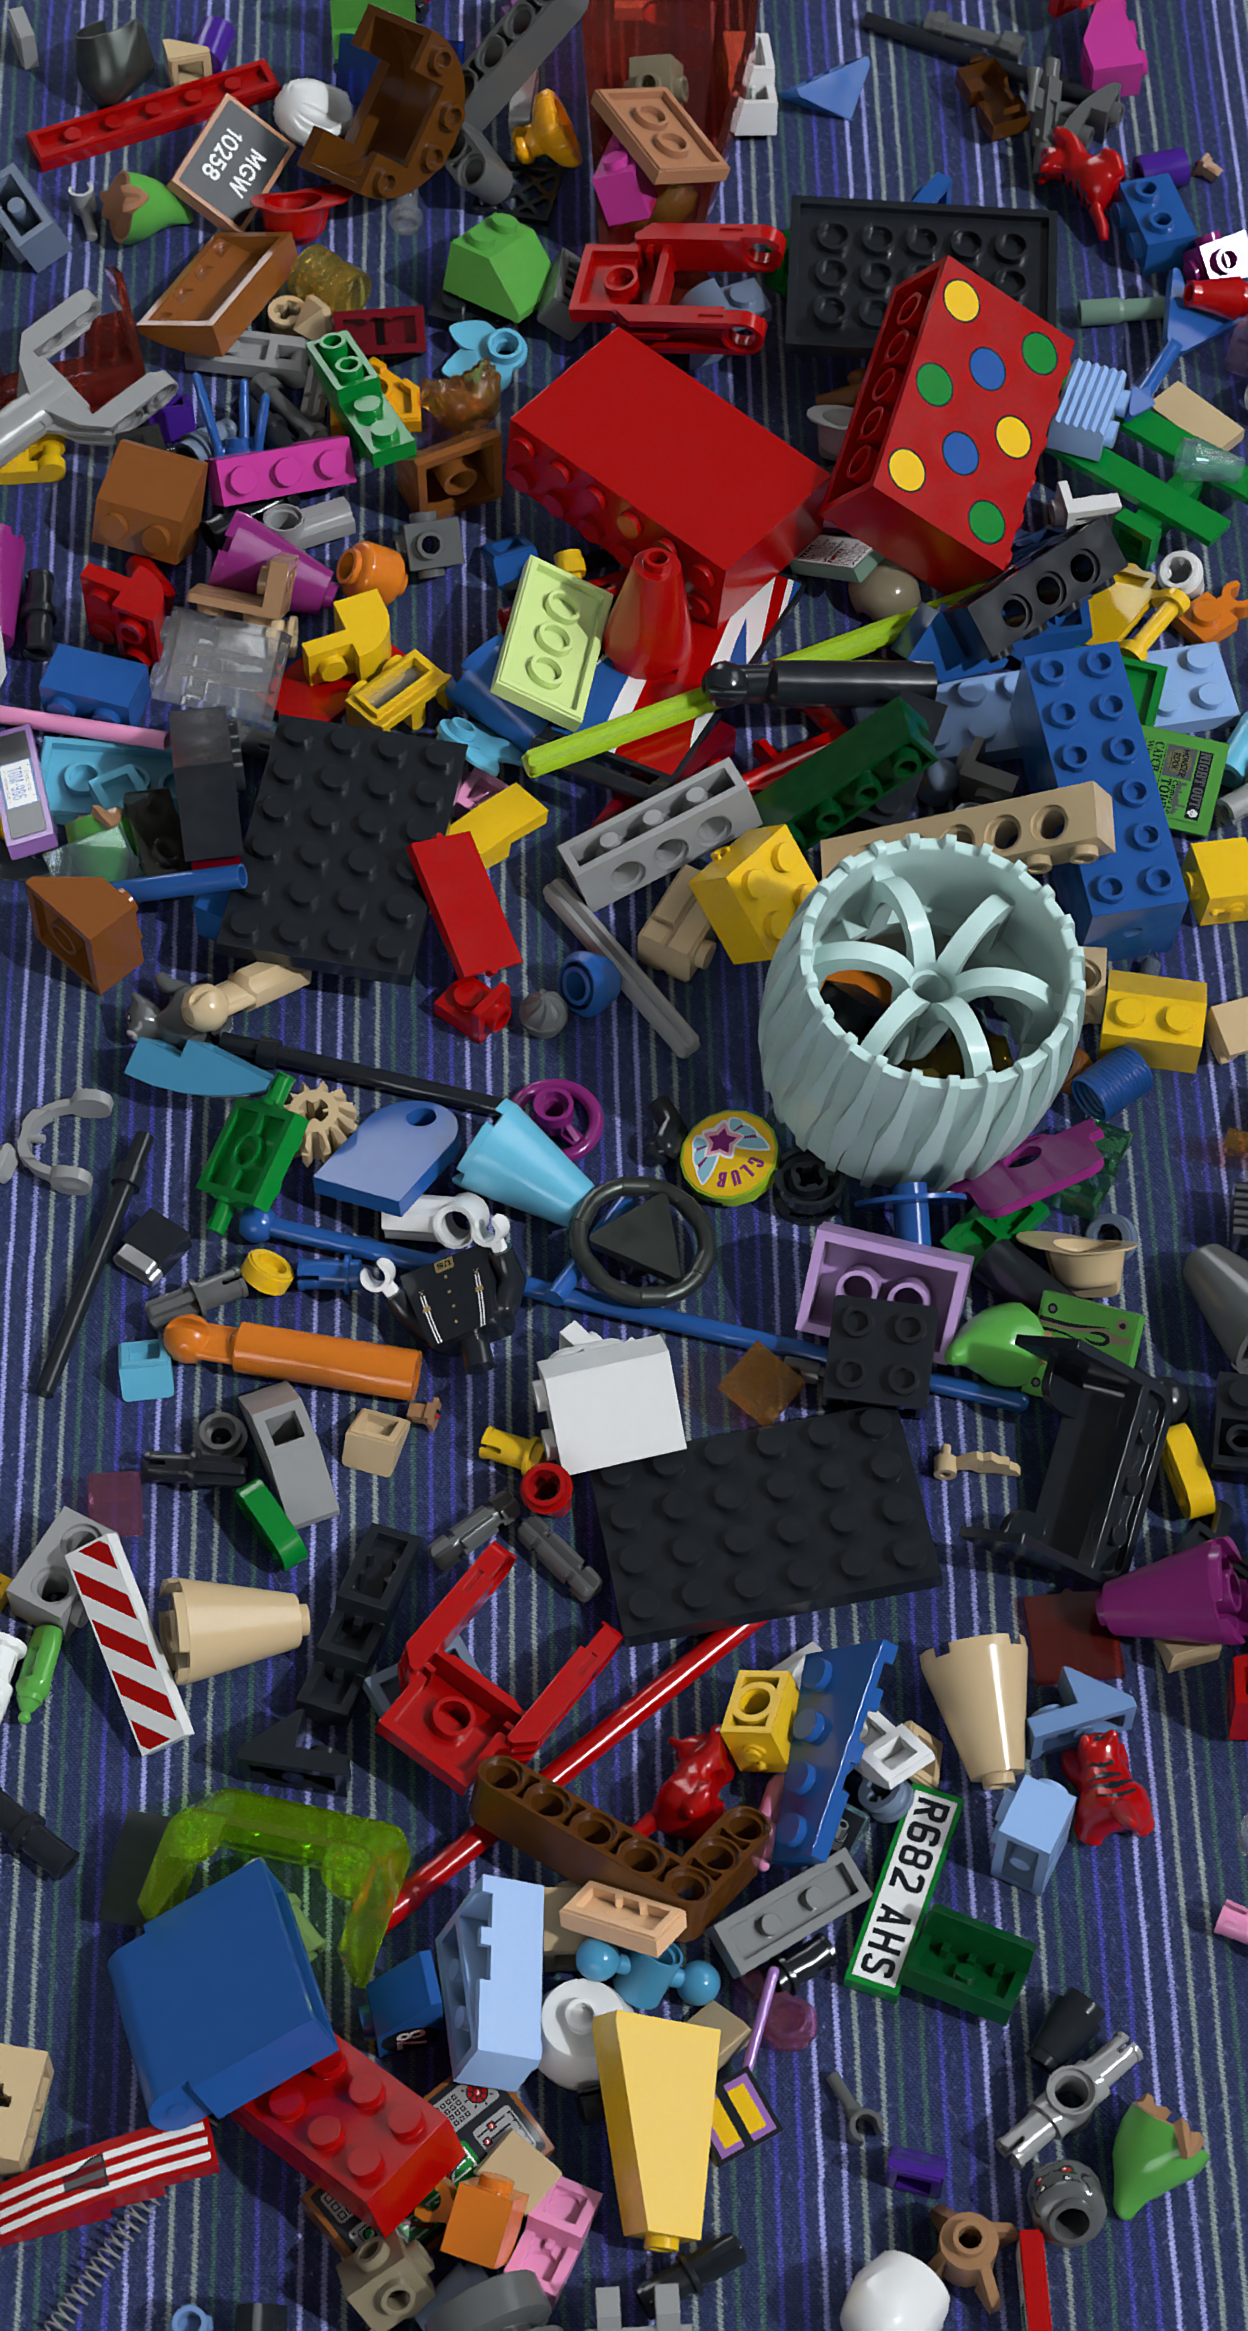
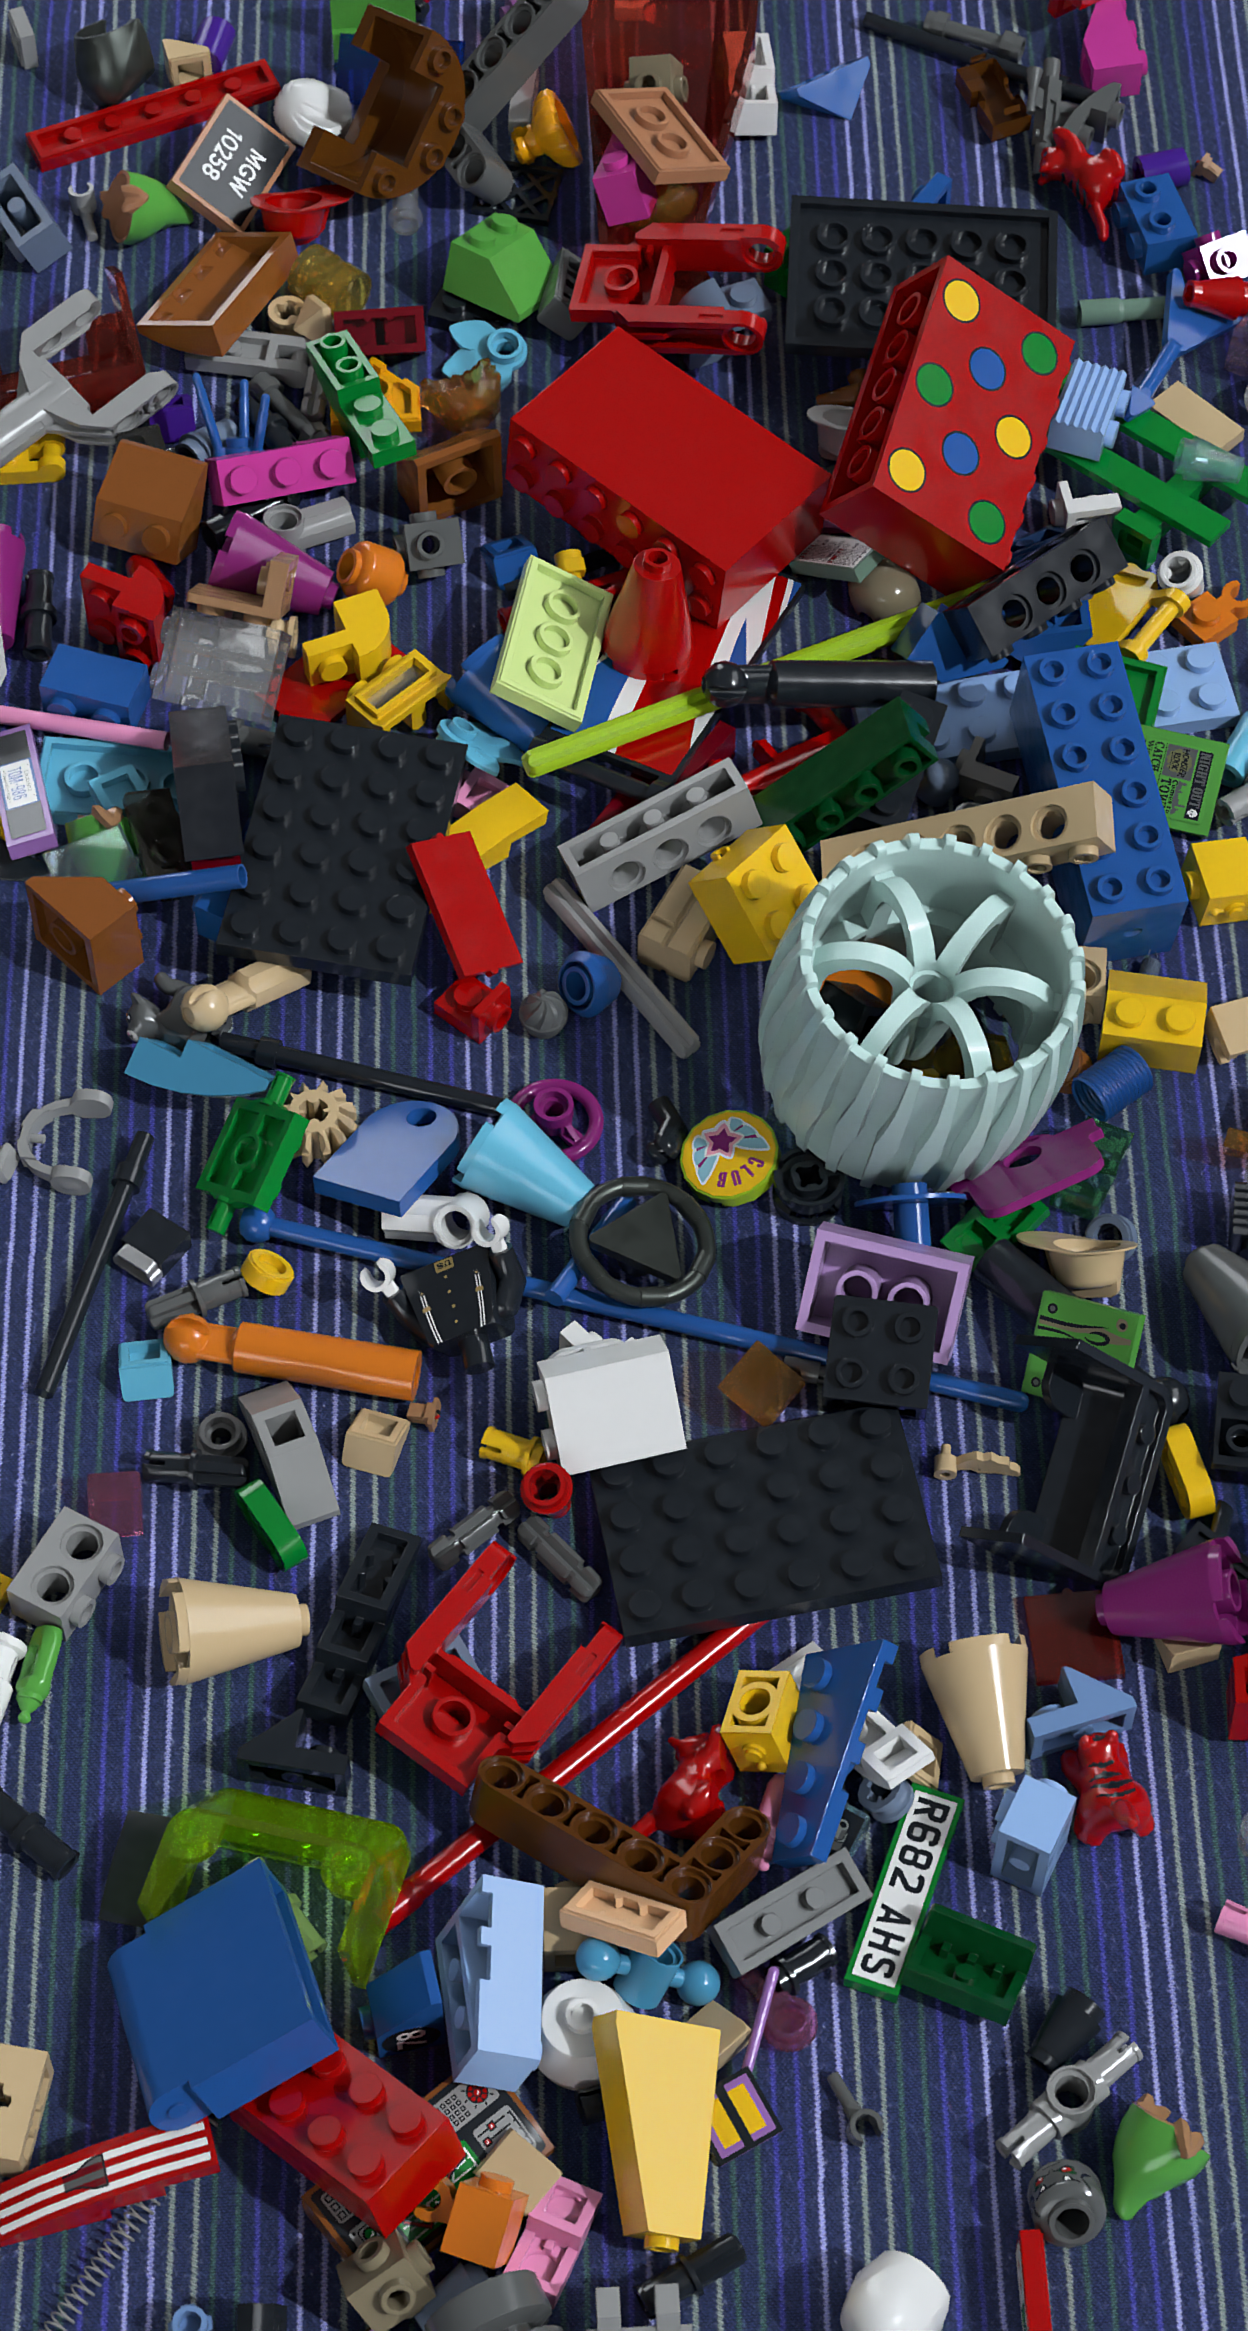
(129, 1644): white tile -> none
(330, 1274): blue pin -> none
(915, 2172): dark purple slope -> none
(968, 2266): medium nougat brick -> none
(988, 1345): bright green hat -> none

